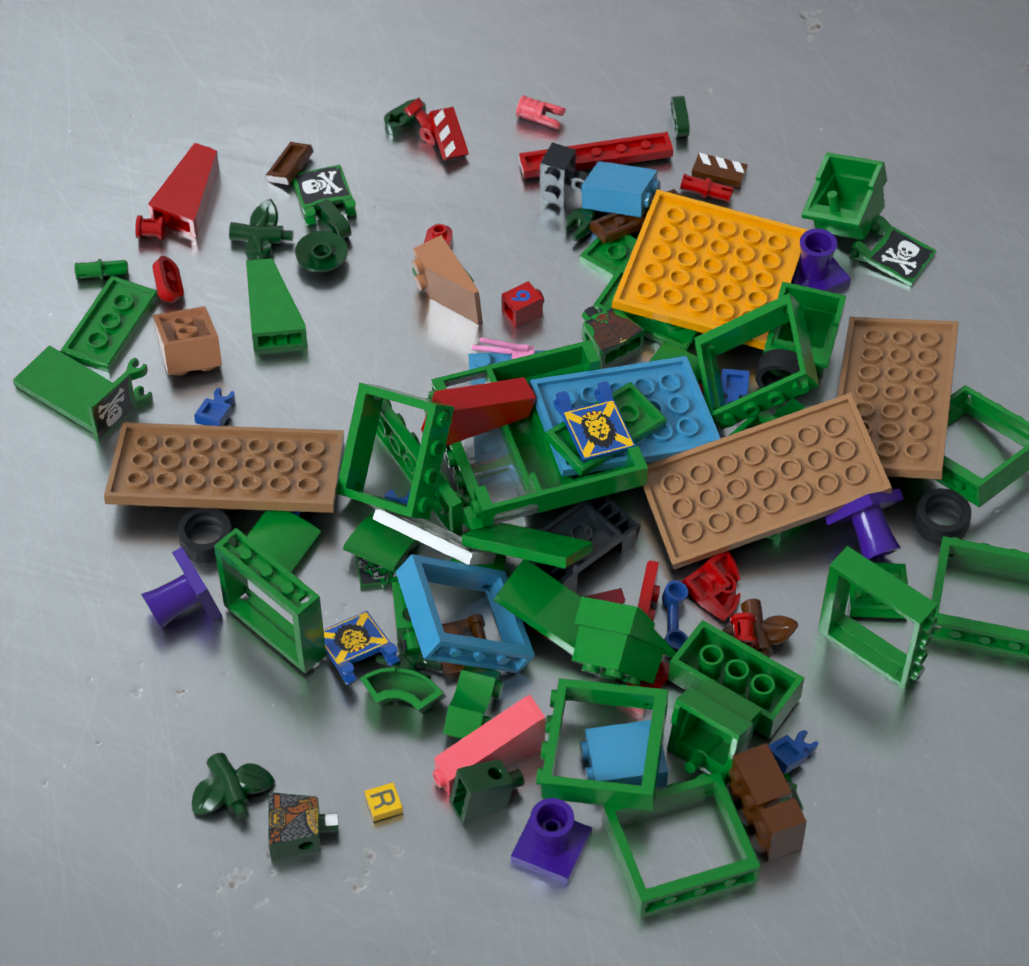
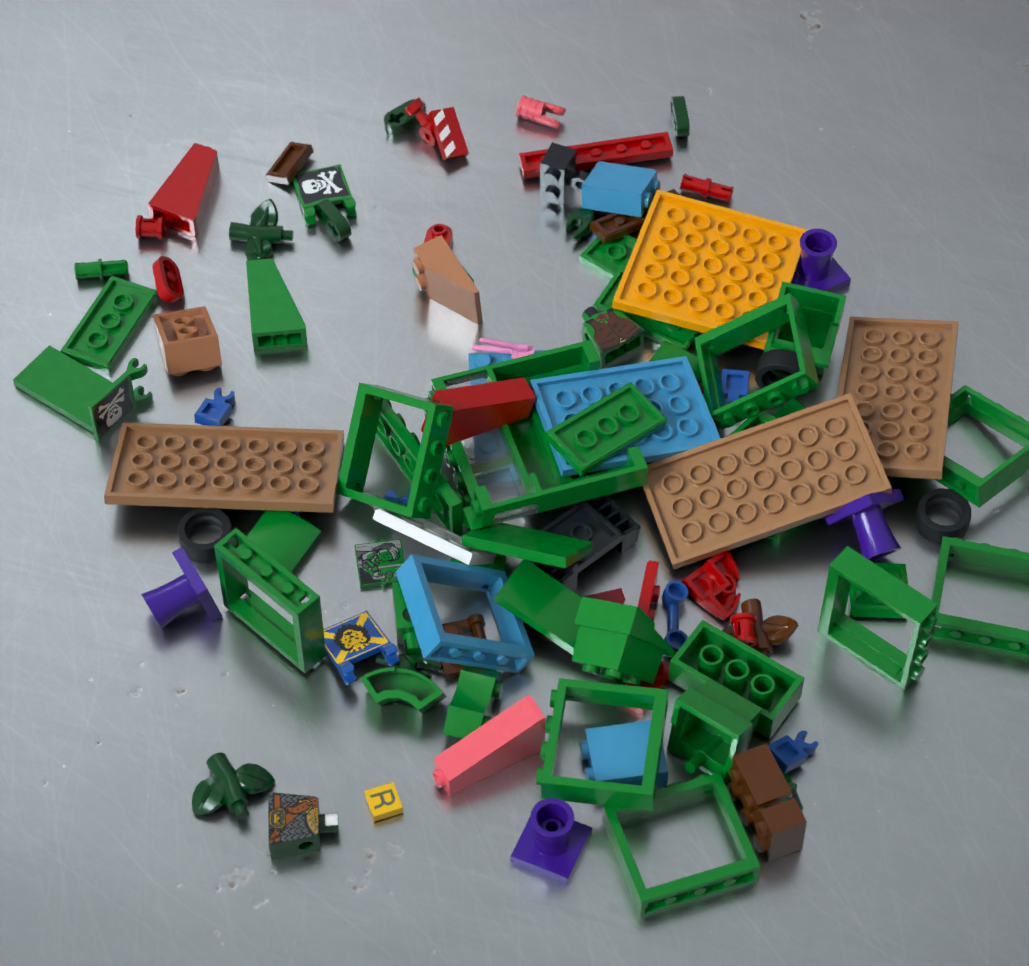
(321, 251): dark green dish -> none
(380, 544): green slope -> none
(483, 789): dark green torso -> none
(522, 304): red brick -> none
(595, 428): flag -> none
(719, 170): reddish brown tile -> none
(847, 195): green piece -> none
(895, 253): flag -> none

